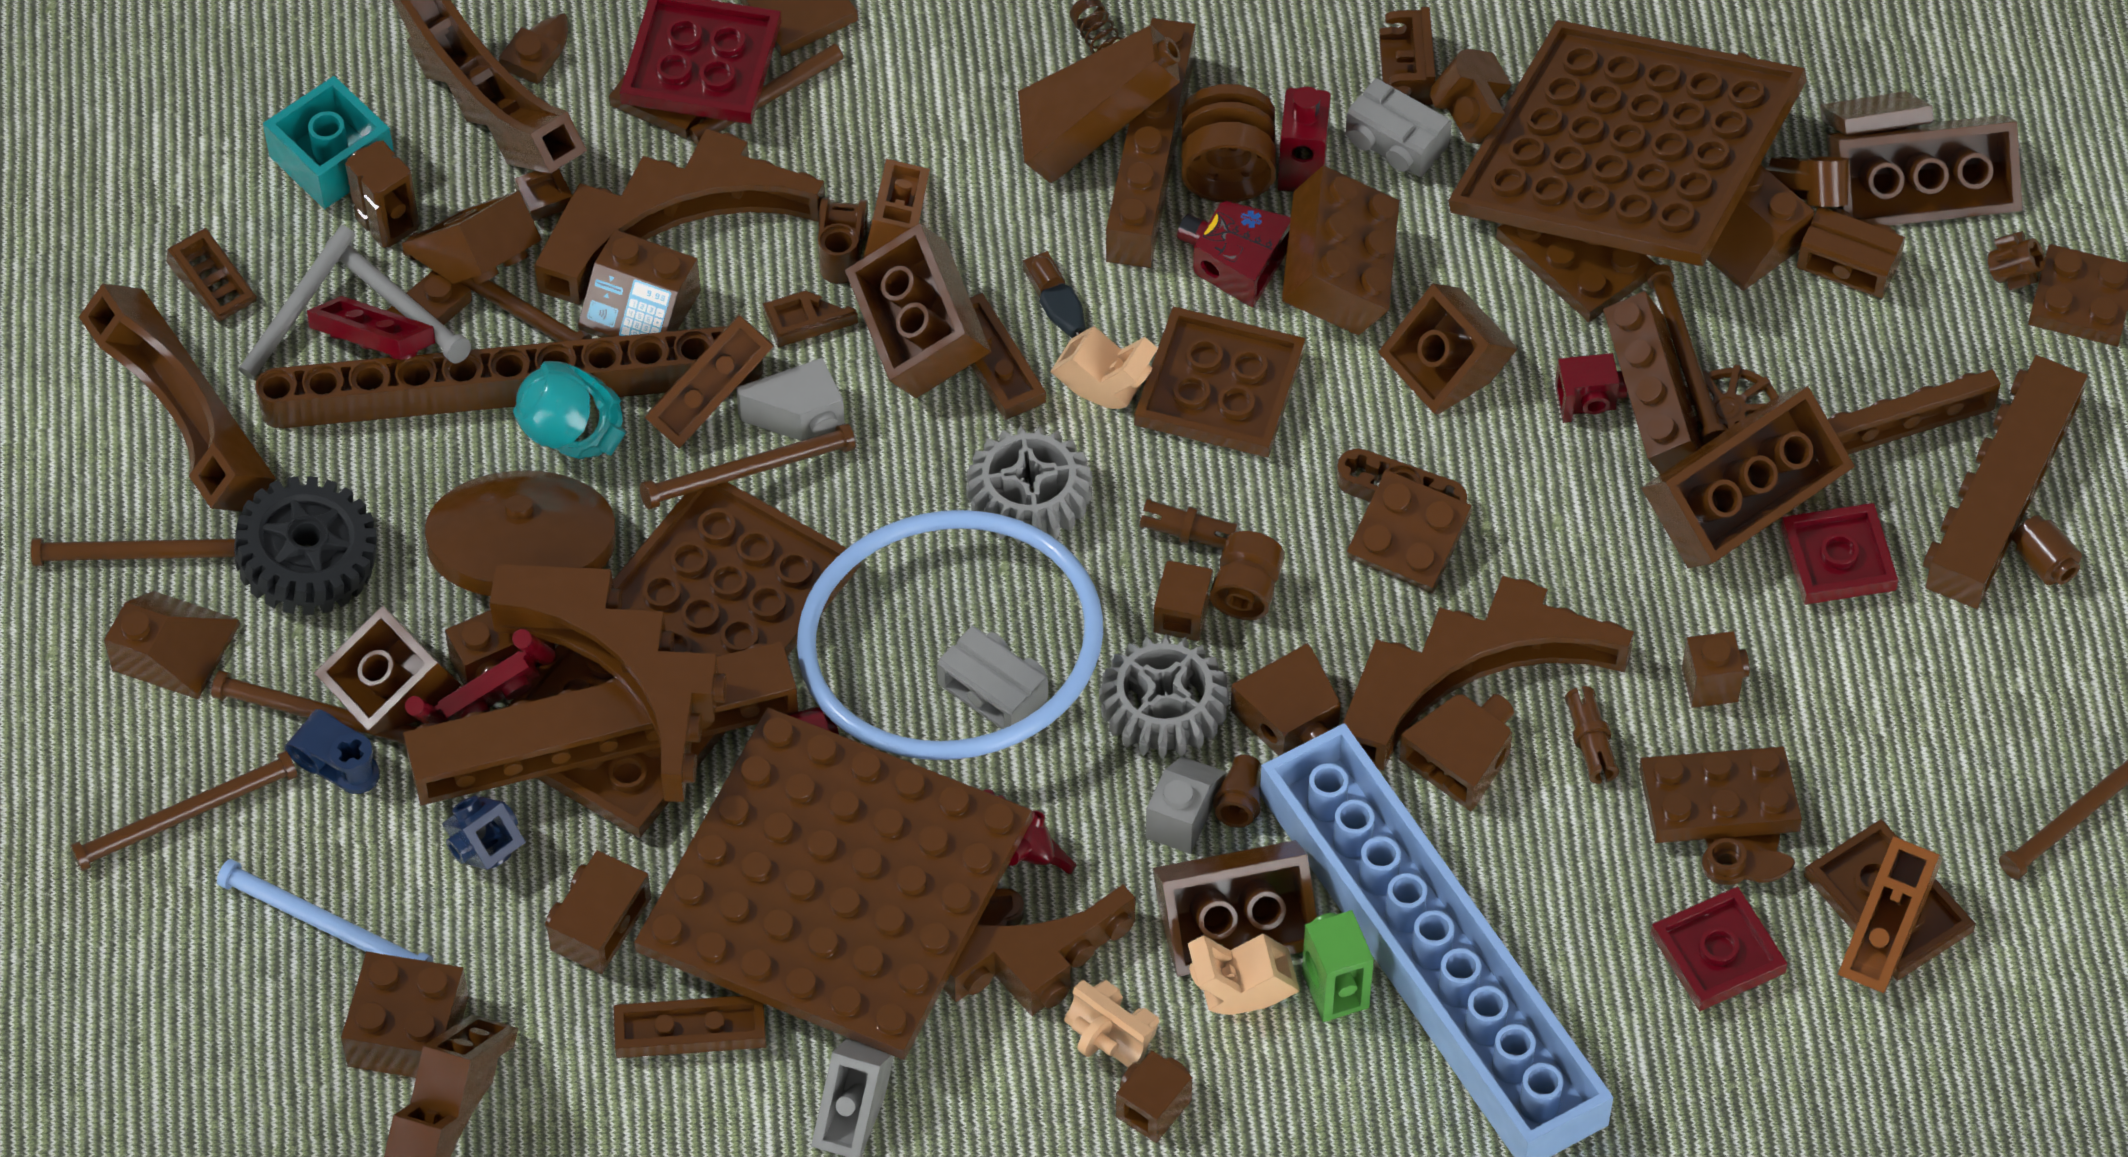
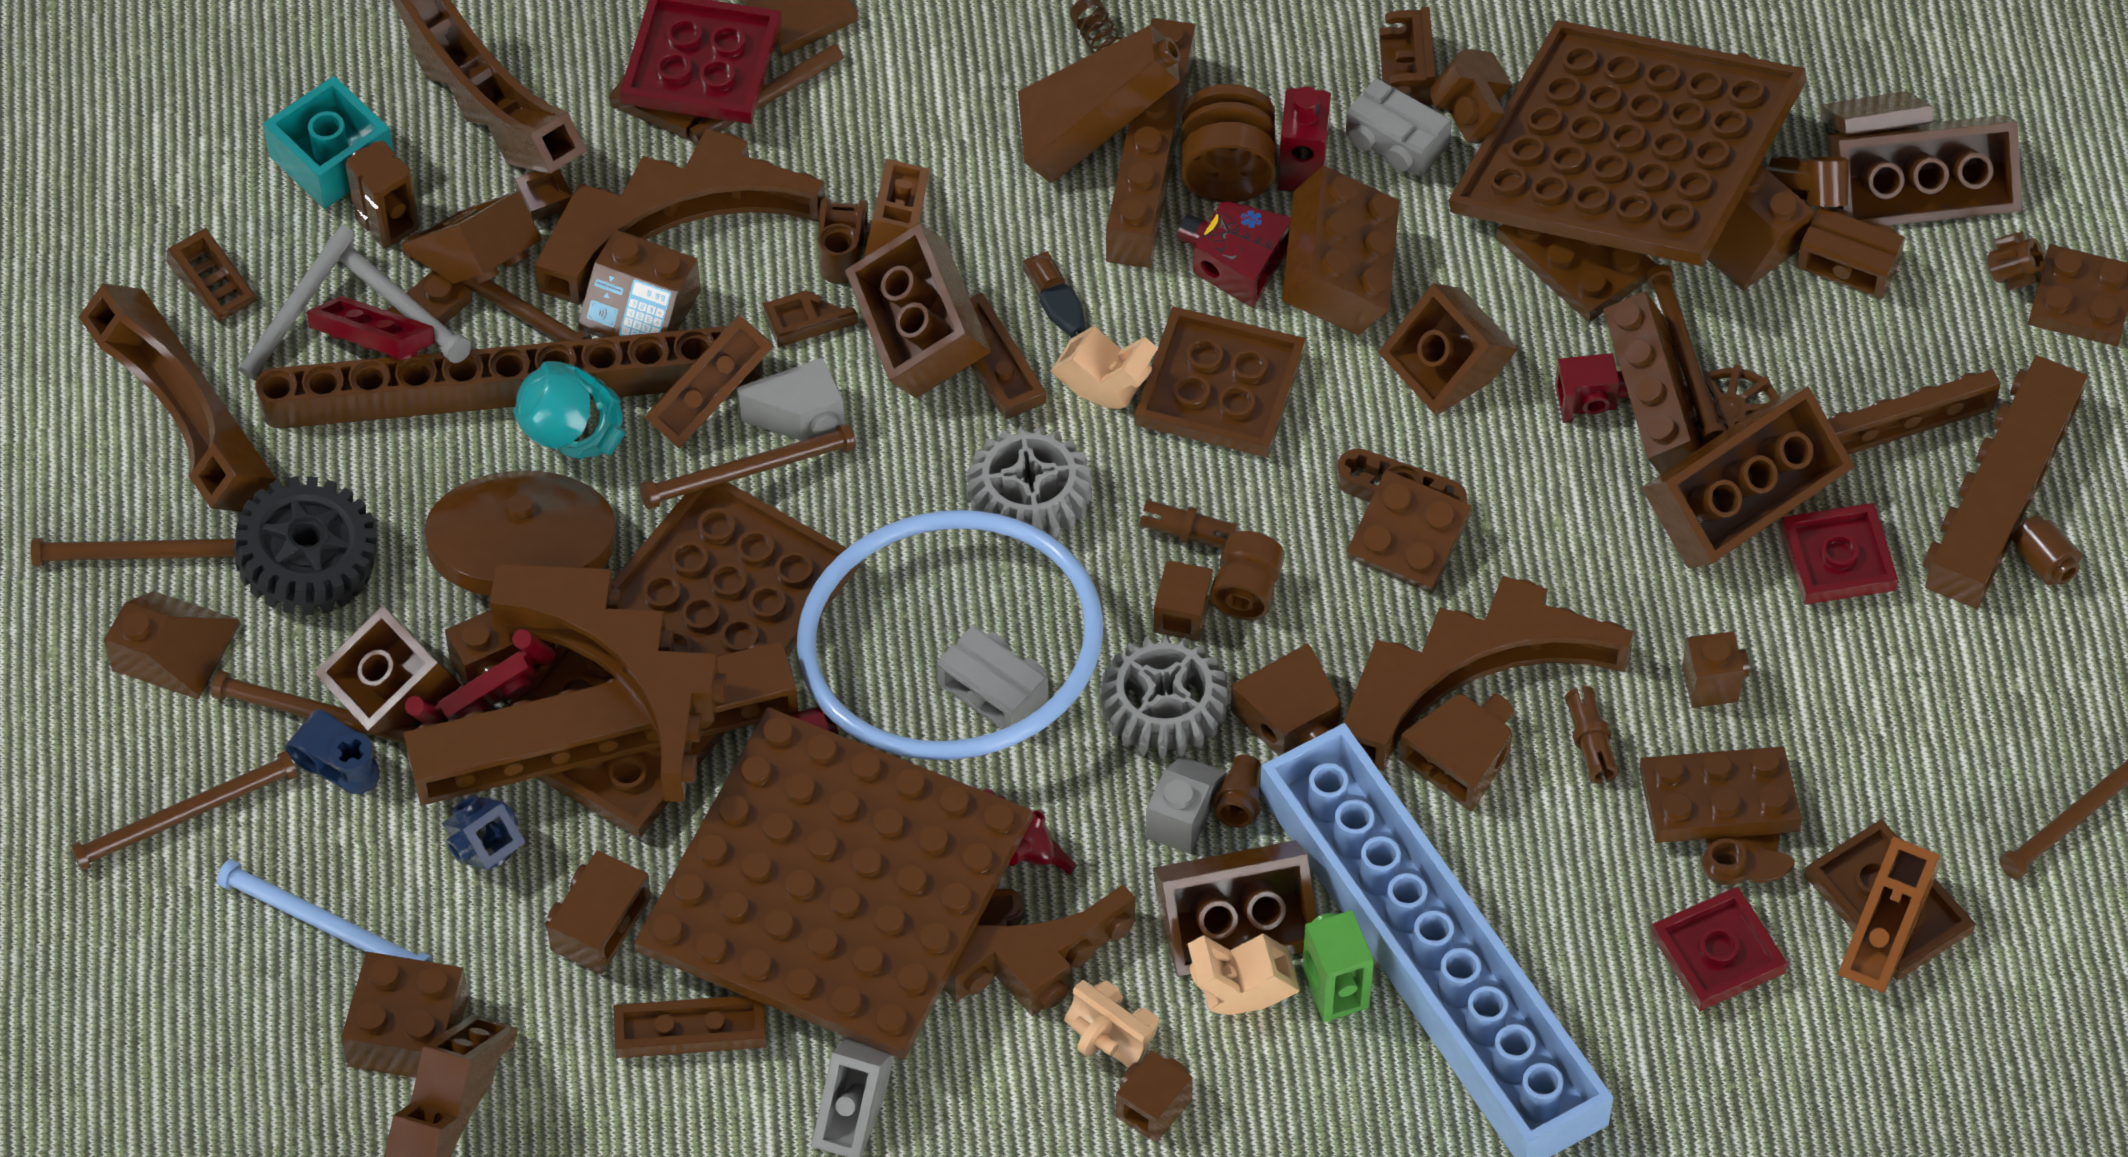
(536, 49): reddish brown plate -> none

